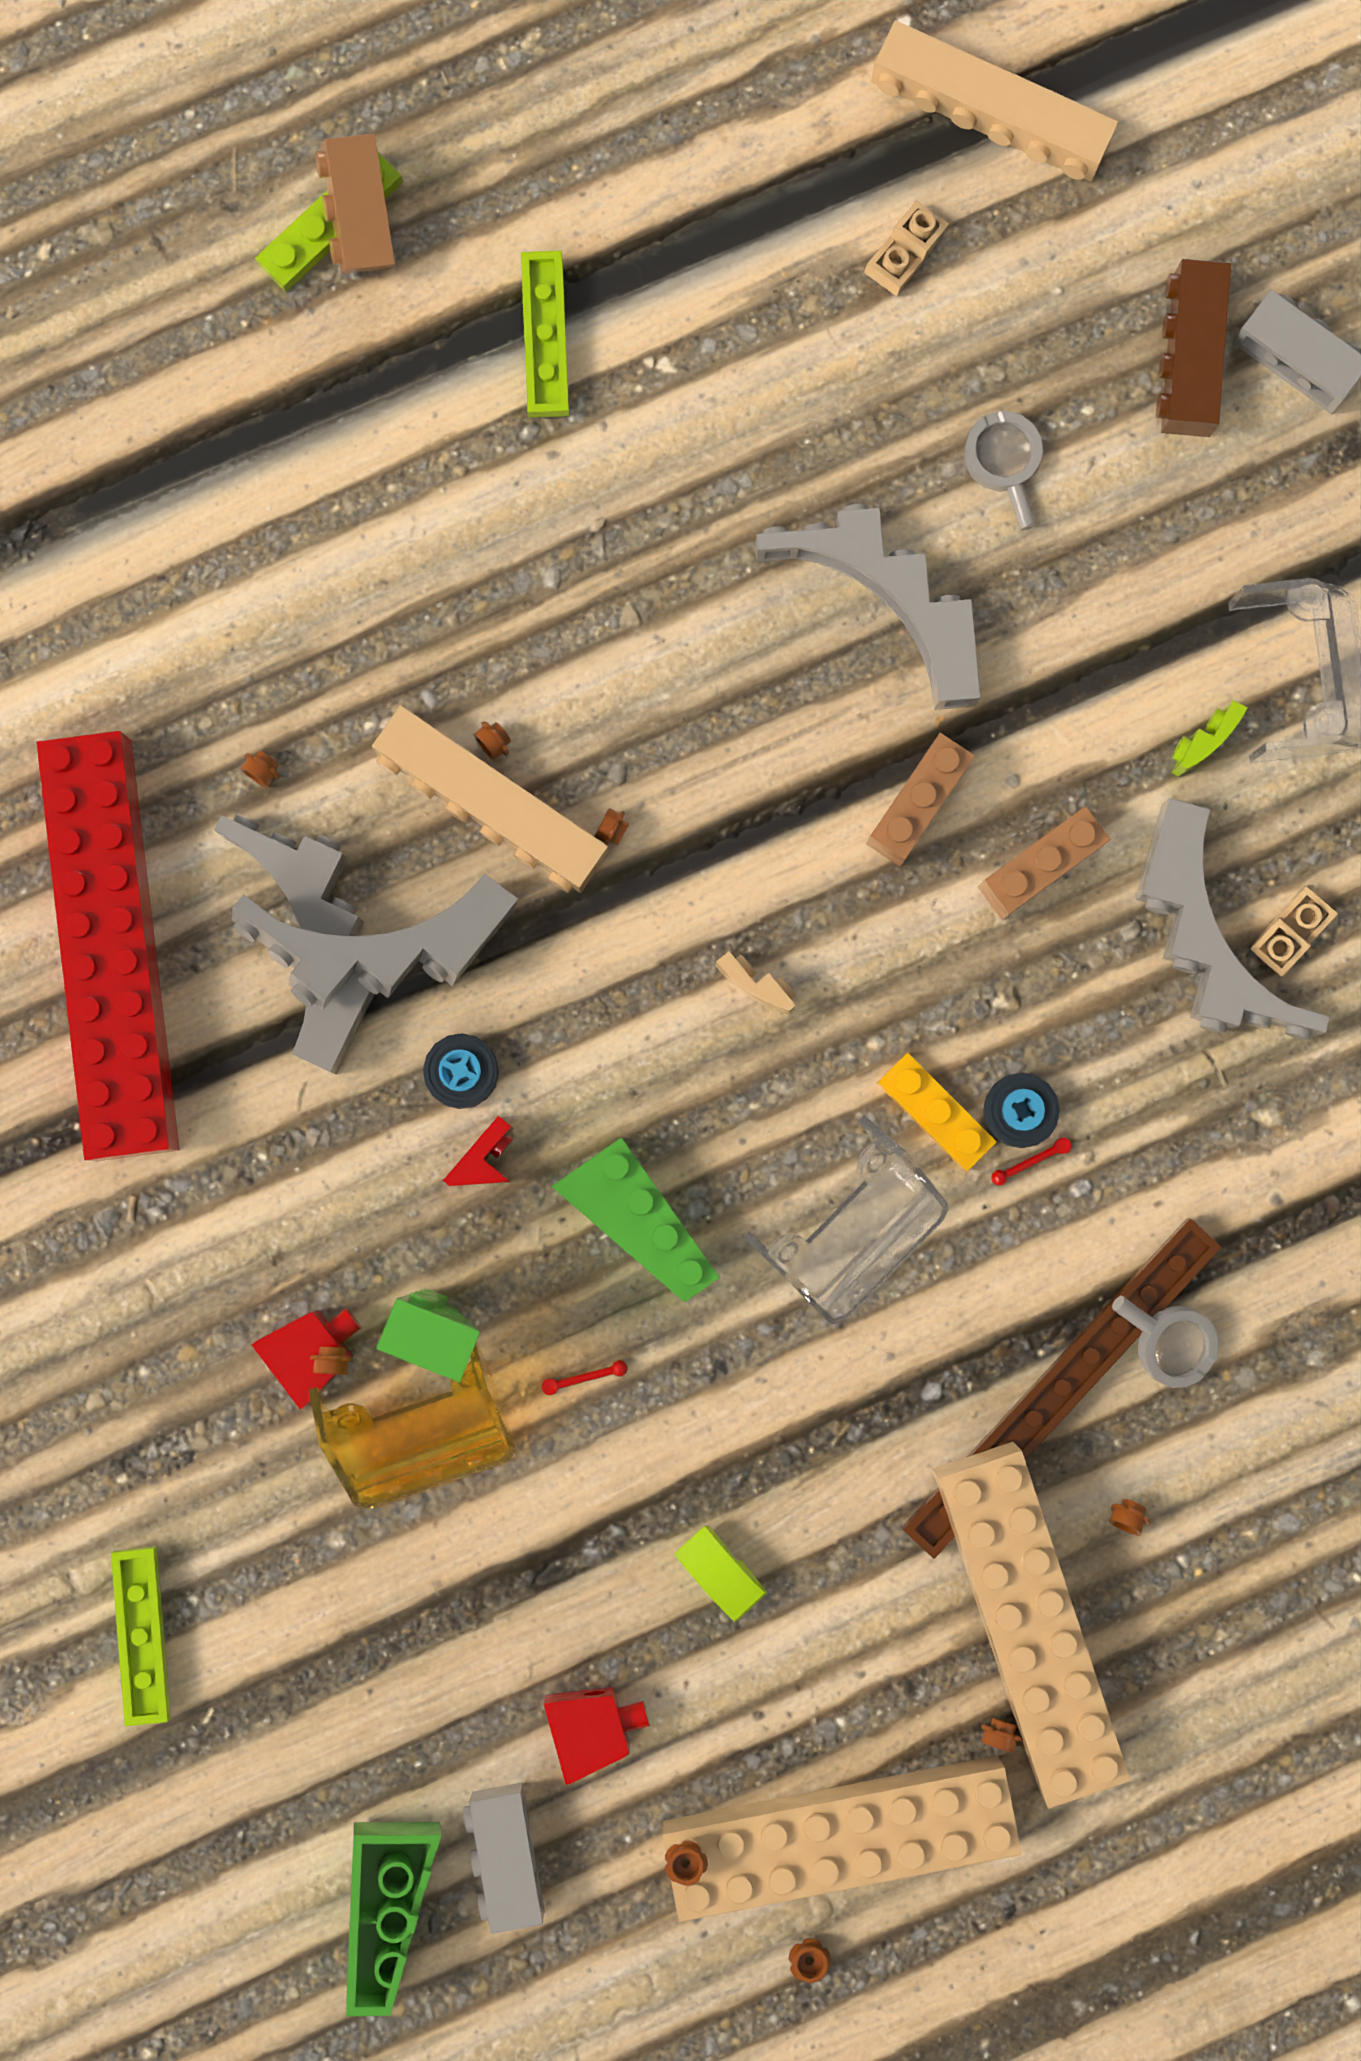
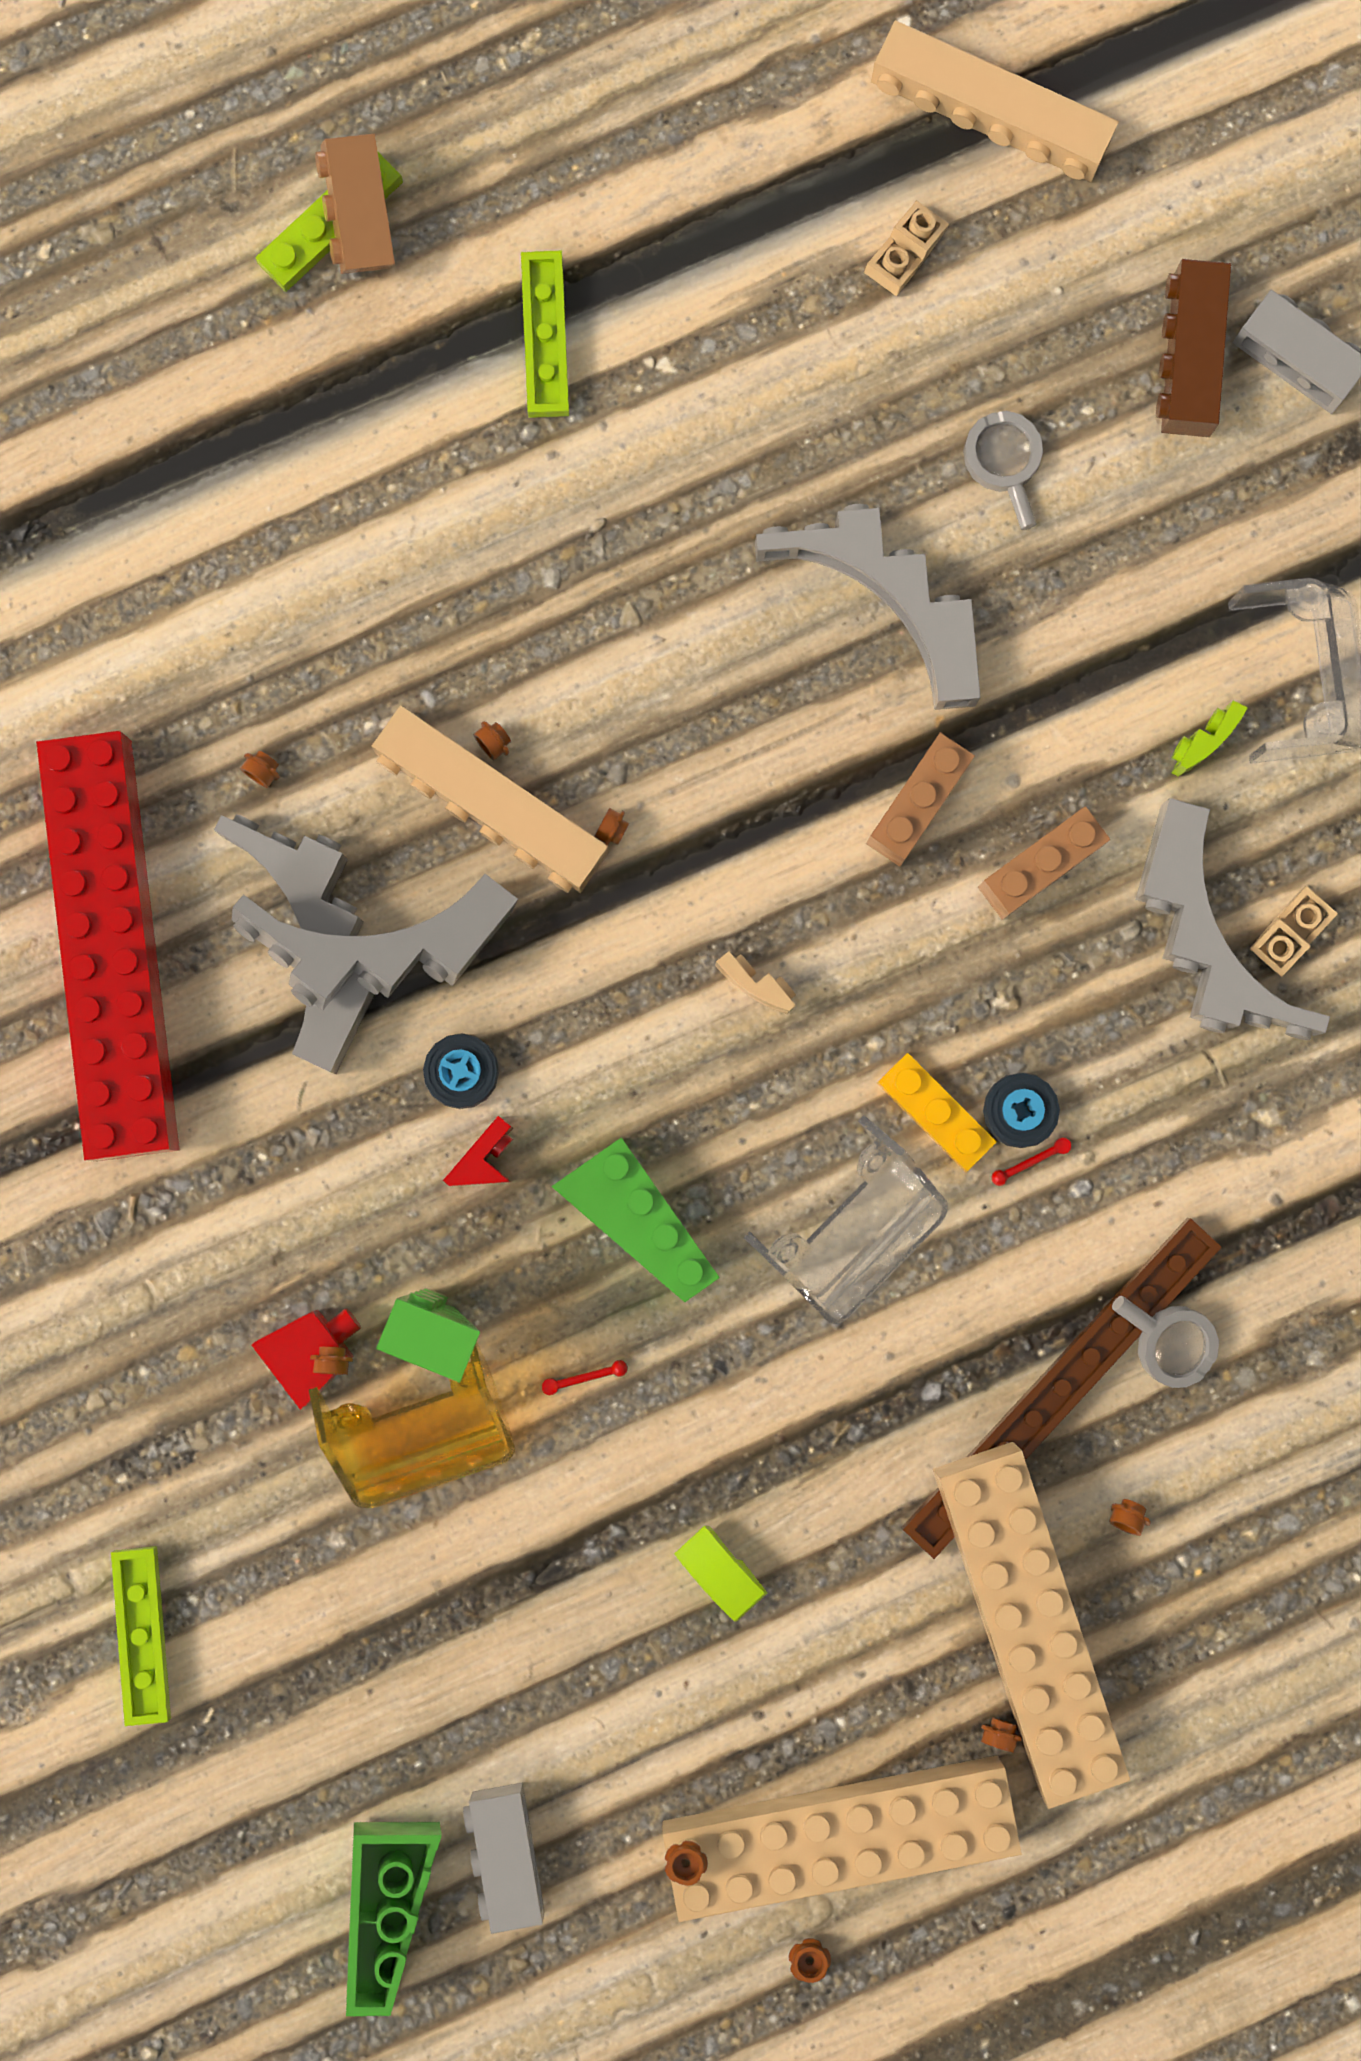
(591, 1729): red torso -> none

